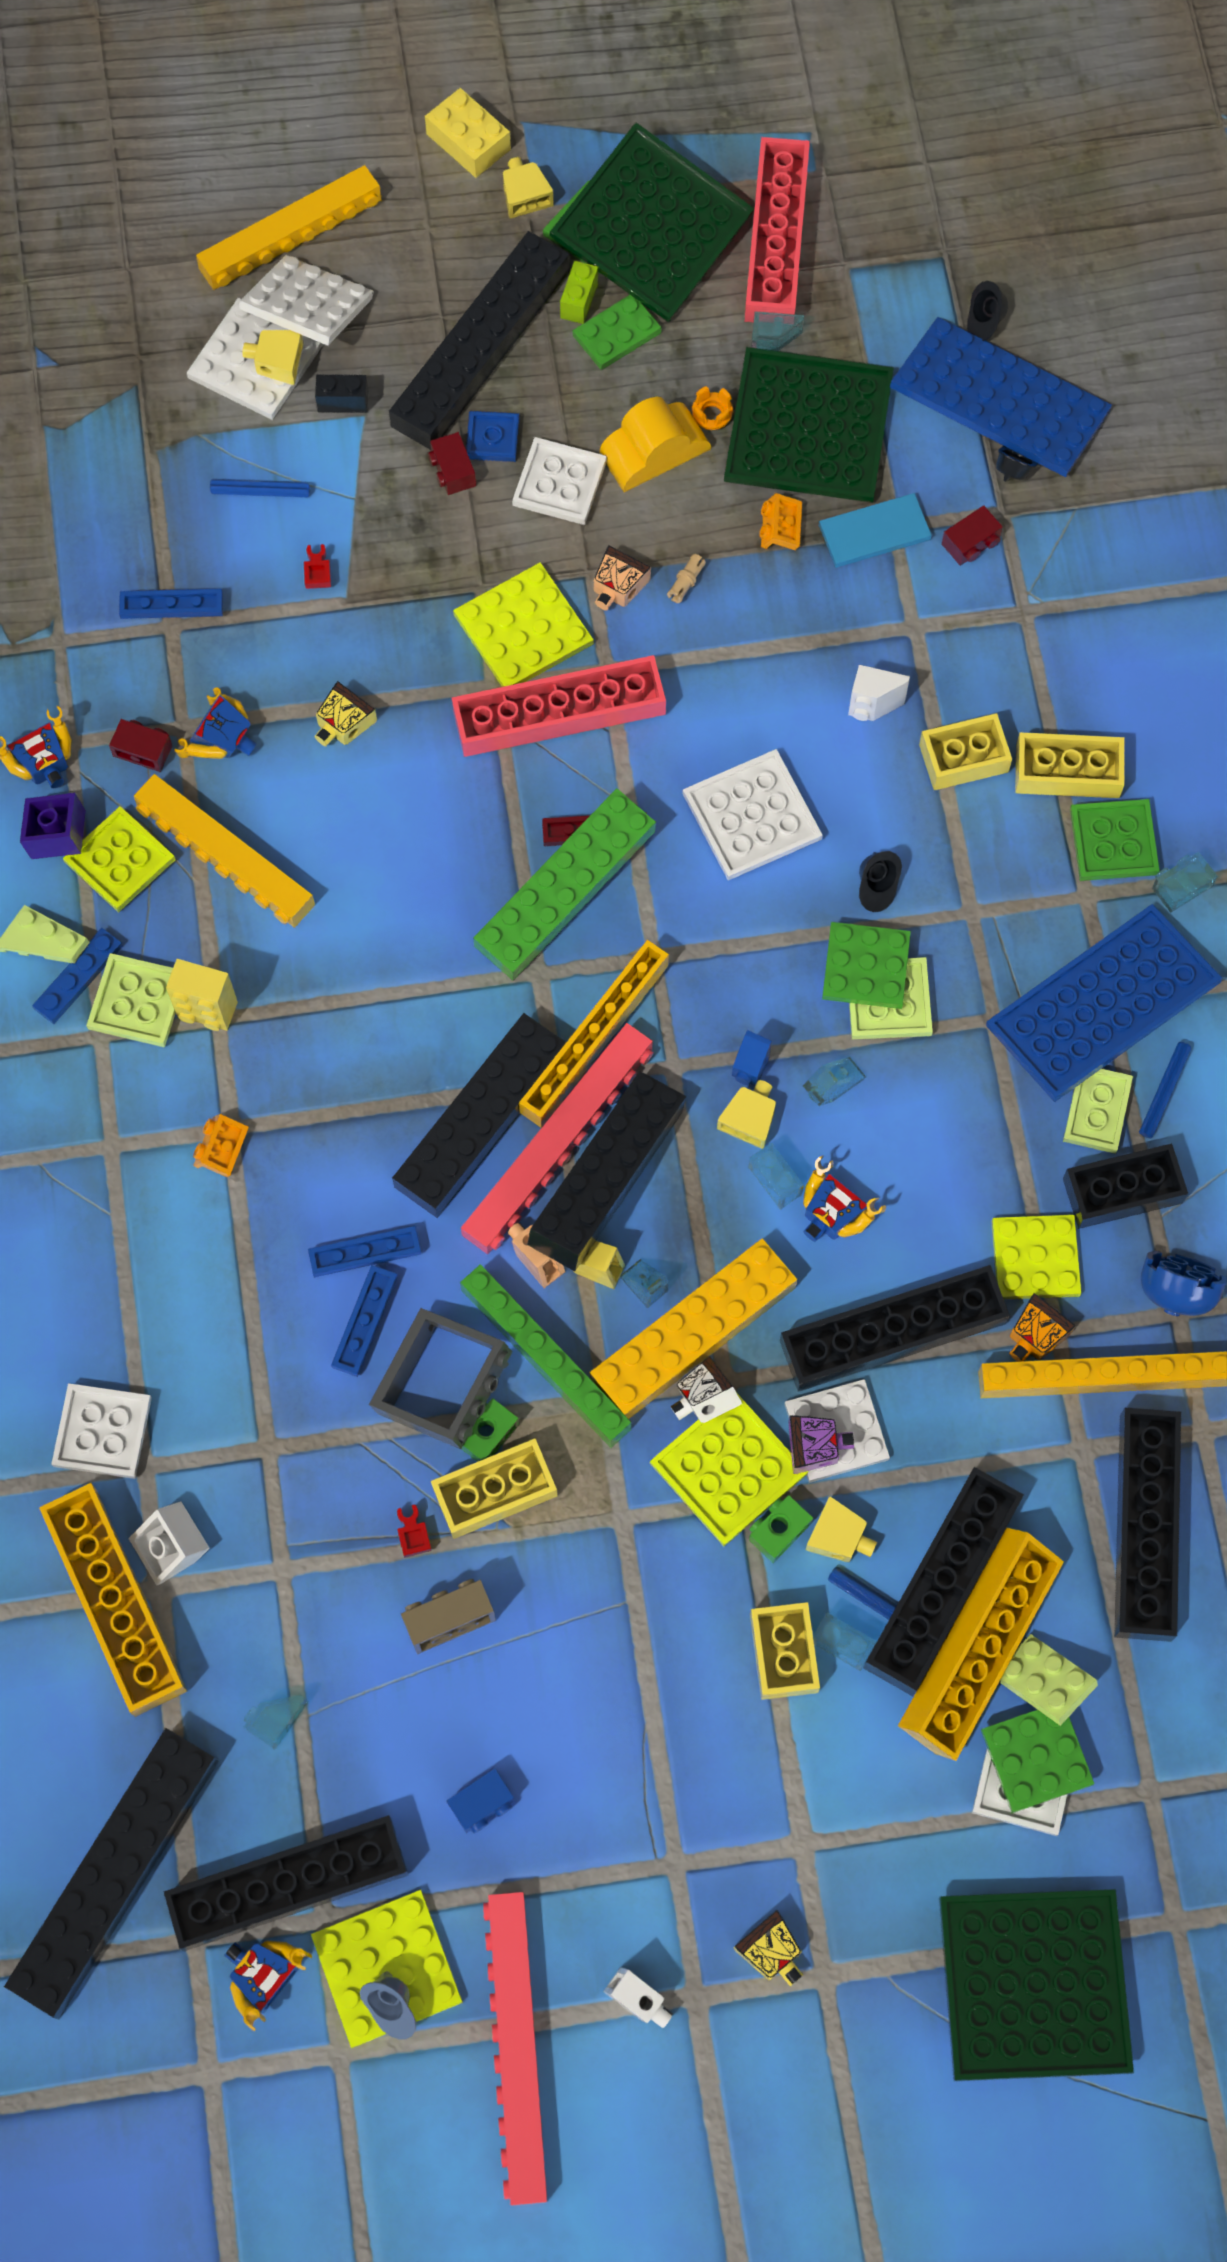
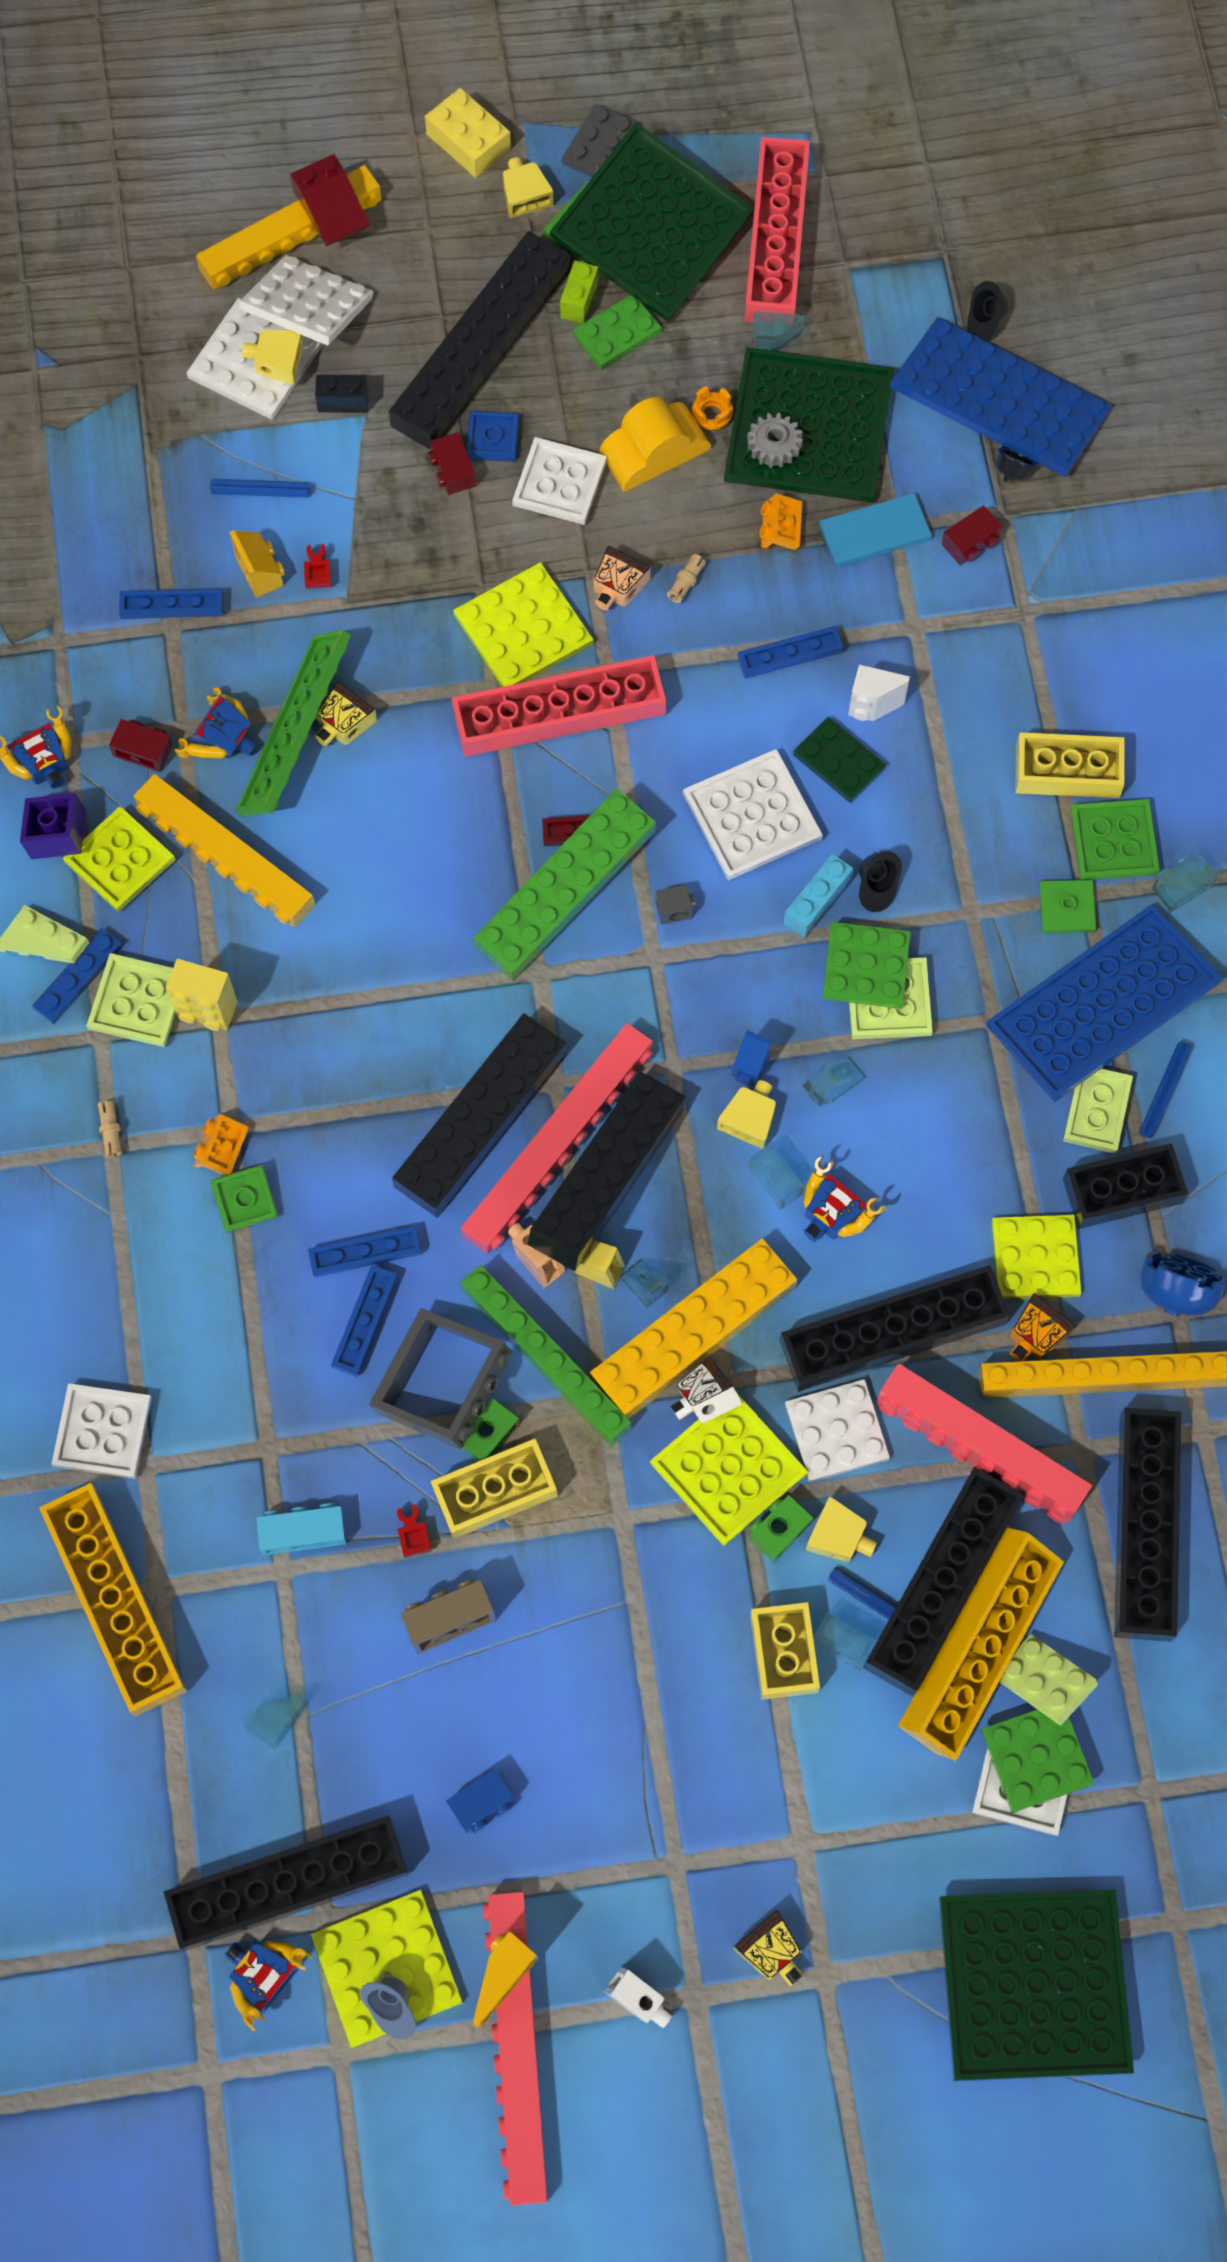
(109, 1129): none -> tan pin
(111, 1874): black brick -> none
(168, 1542): white slope -> none
(244, 1198): none -> bright green plate
(257, 562): none -> yellow slope
(293, 724): none -> bright green plate
(301, 1529): none -> medium azure brick
(329, 200): none -> dark red slope
(504, 1970): none -> yellow slope
(594, 1034): yellow brick -> none
(596, 140): none -> dark grey plate
(674, 904): none -> dark grey brick
(770, 452): none -> light grey gear
(790, 652): none -> blue plate
(816, 1442): torso -> none
(818, 896): none -> medium azure brick
(839, 760): none -> dark green plate
(965, 751): light yellow brick -> none
(982, 1444): none -> coral brick
(1067, 906): none -> bright green plate

